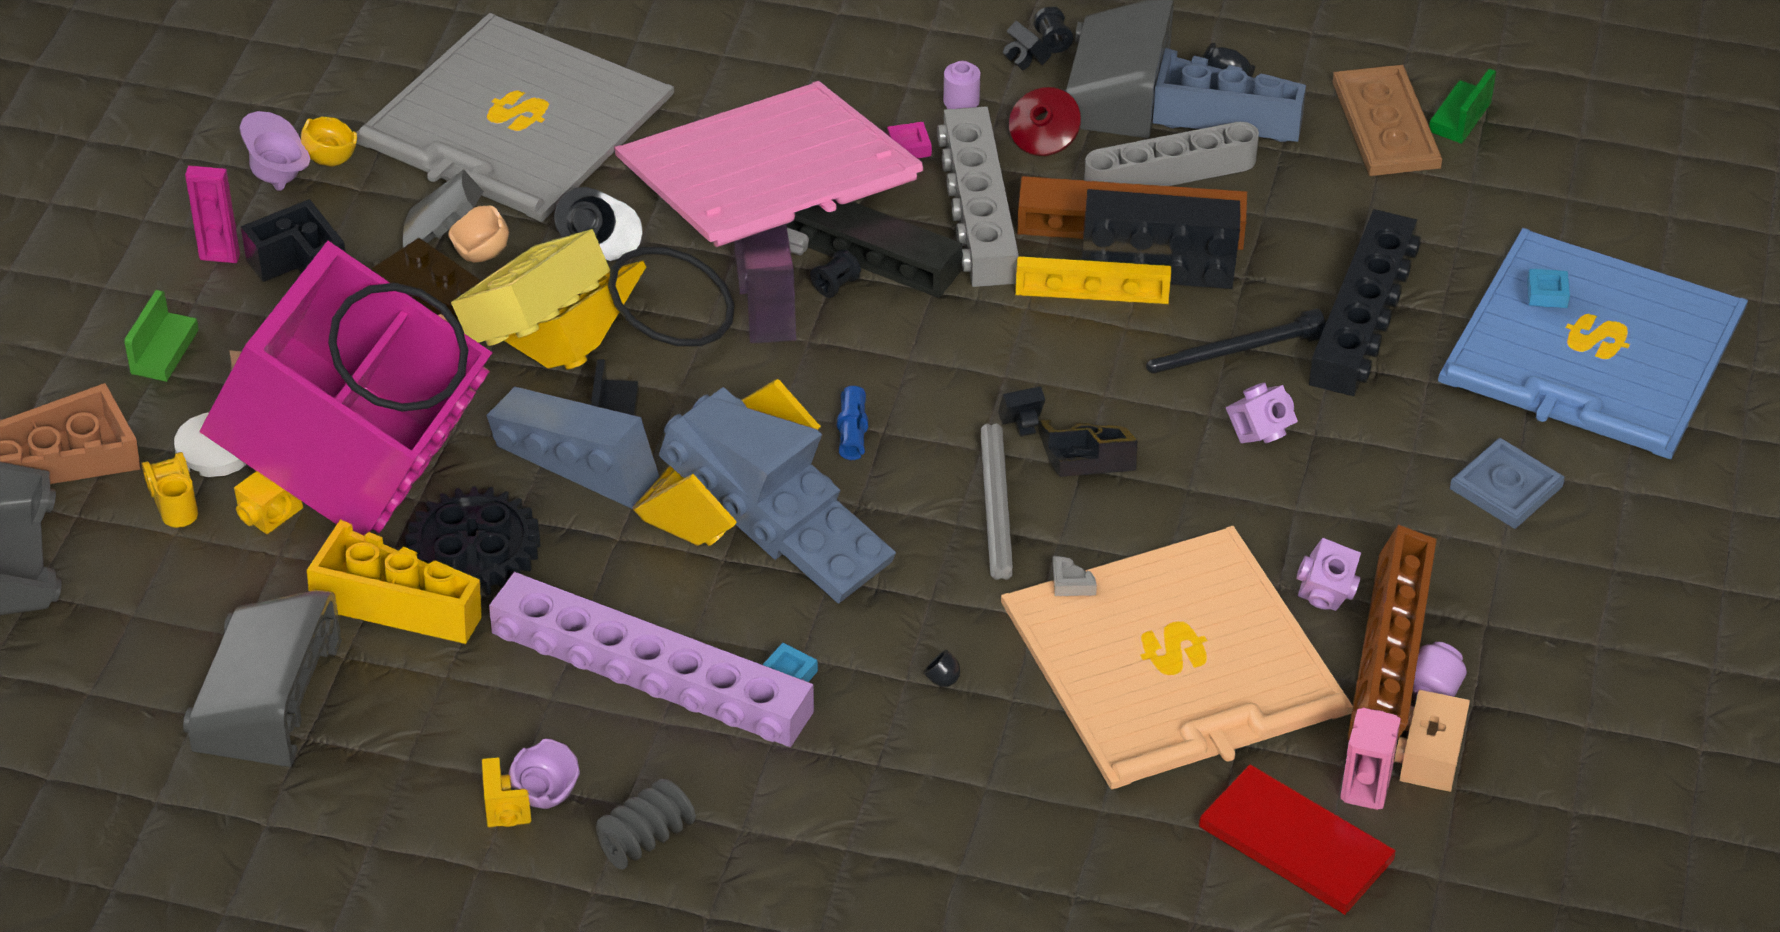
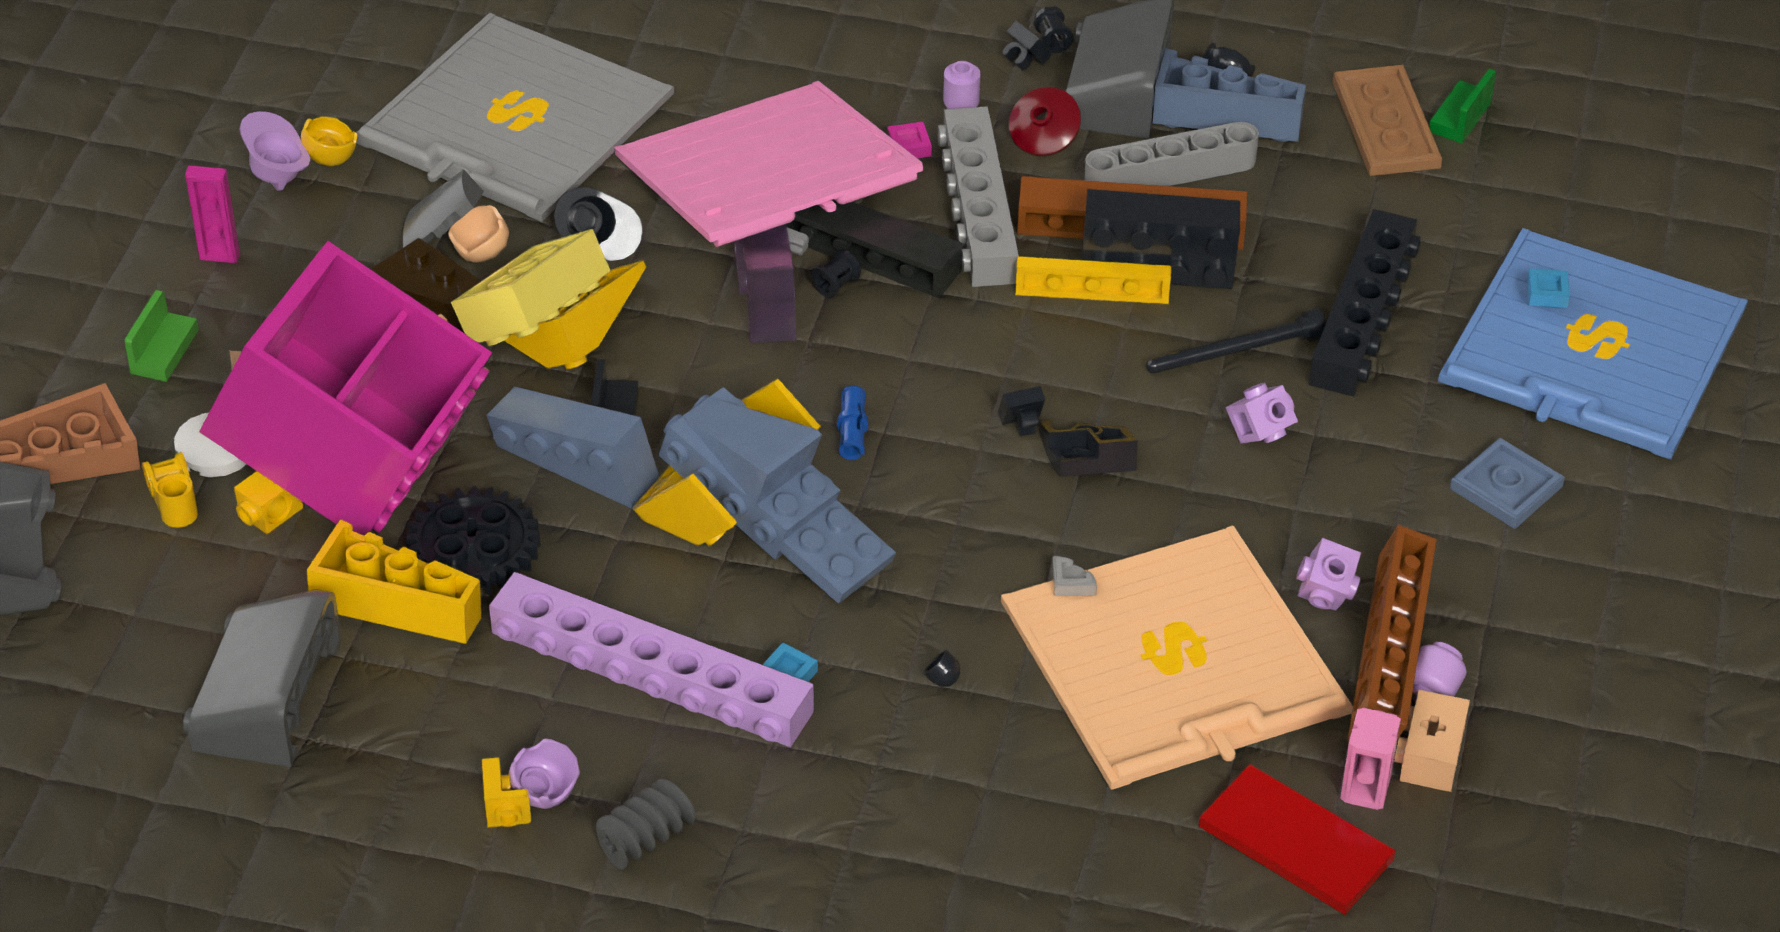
(287, 240): black brick -> none
(332, 342): black piece -> none
(659, 336): black piece -> none
(996, 502): light grey axle -> none

